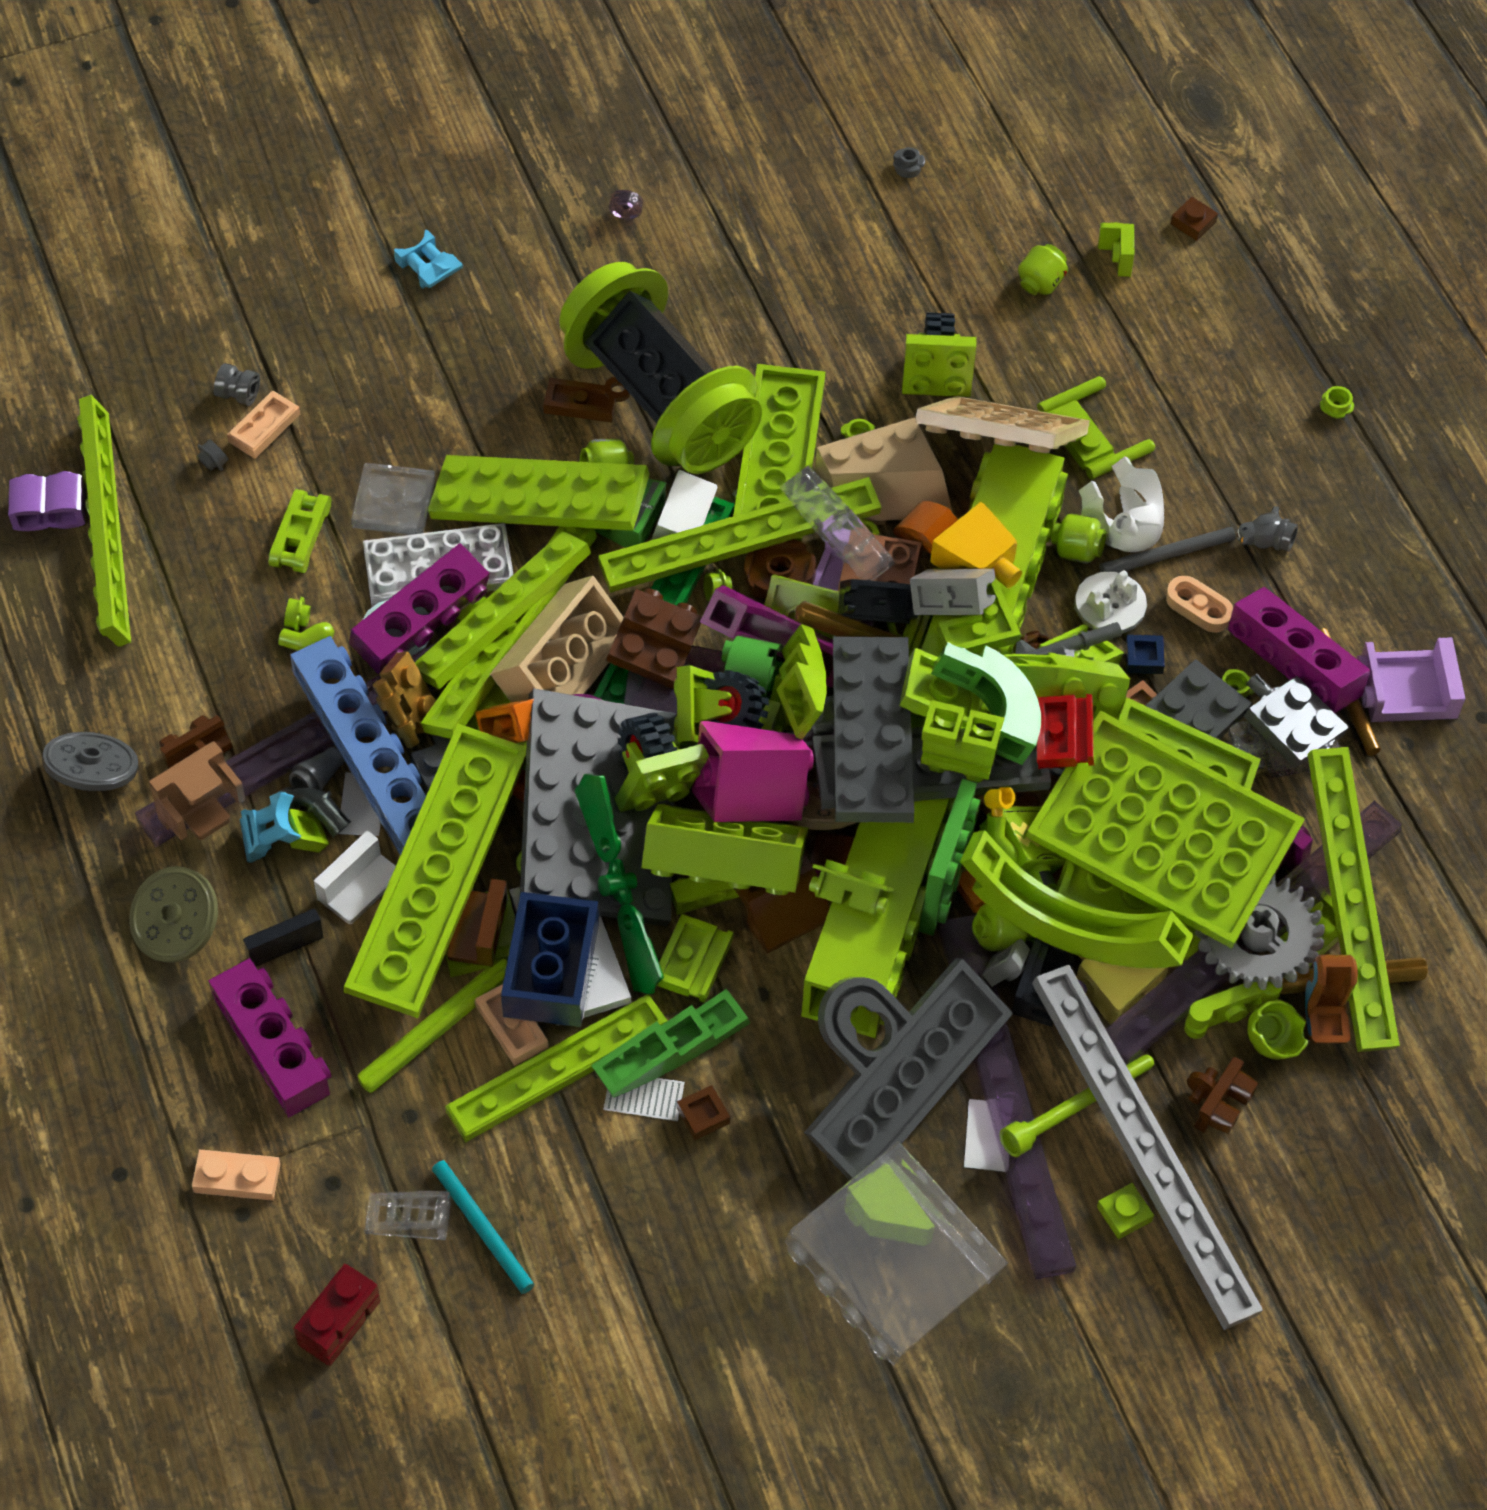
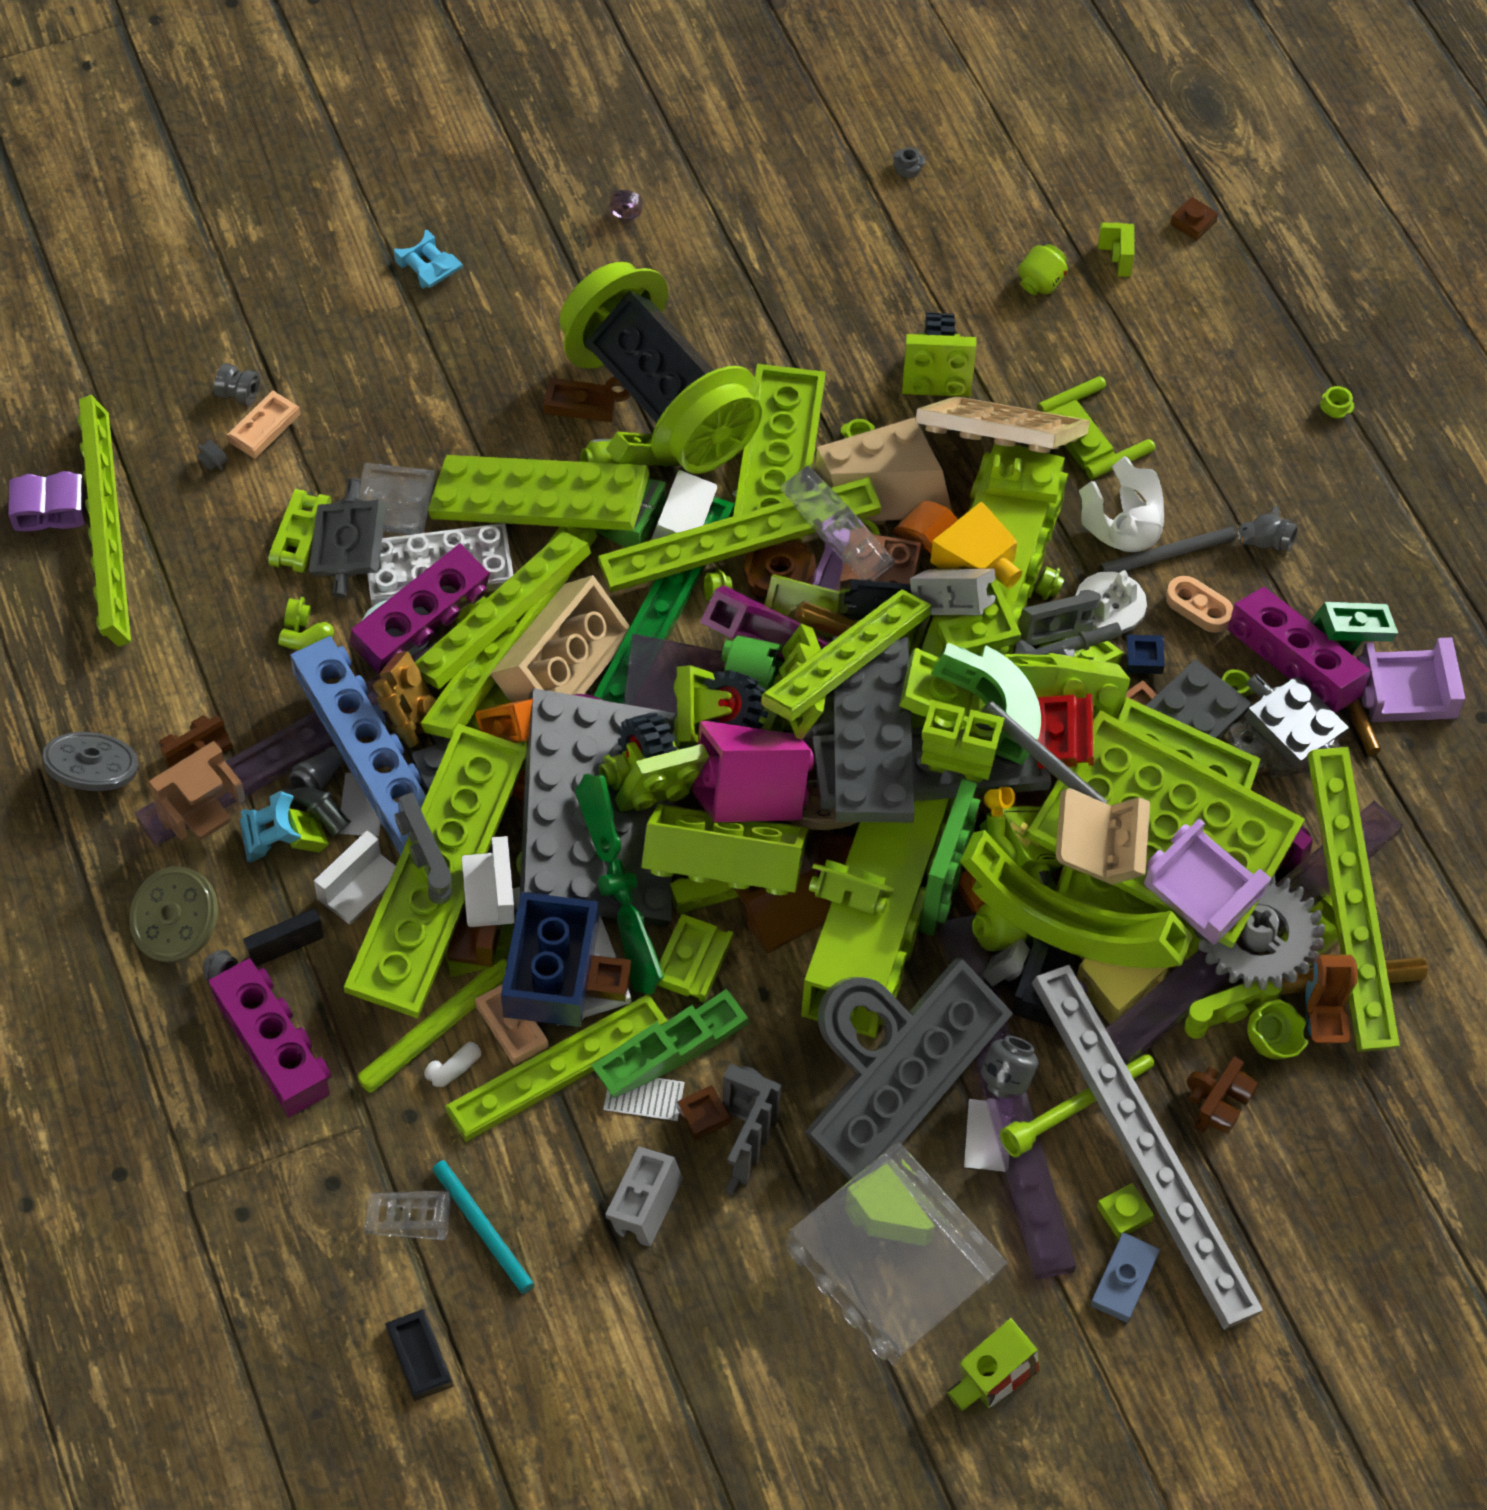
(218, 963): none -> dark grey plate
(236, 1175): light nougat plate -> none
(337, 1314): dark red brick -> none
(347, 538): none -> dark grey plate
(419, 1355): none -> black tile
(424, 848): none -> dark grey plate
(460, 1062): none -> white arm
(489, 886): none -> white panel
(608, 978): none -> reddish brown plate
(615, 770): none -> lime plate
(632, 449): none -> lime piece
(645, 1195): none -> light grey hinge
(654, 637): reddish brown plate -> none
(756, 1102): none -> dark grey plate
(845, 655): none -> lime tile
(1006, 1355): none -> lime torso
(1009, 1066): none -> dark grey head
(1023, 479): none -> lime plate
(1041, 753): none -> dark grey bar
(1049, 583): none -> lime plate
(1059, 618): none -> dark grey plate
(1079, 538): lime head -> none
(1101, 837): none -> tan bracket
(1125, 1277): none -> sand blue plate
(1204, 882): none -> lavender panel
(1355, 623): none -> green panel

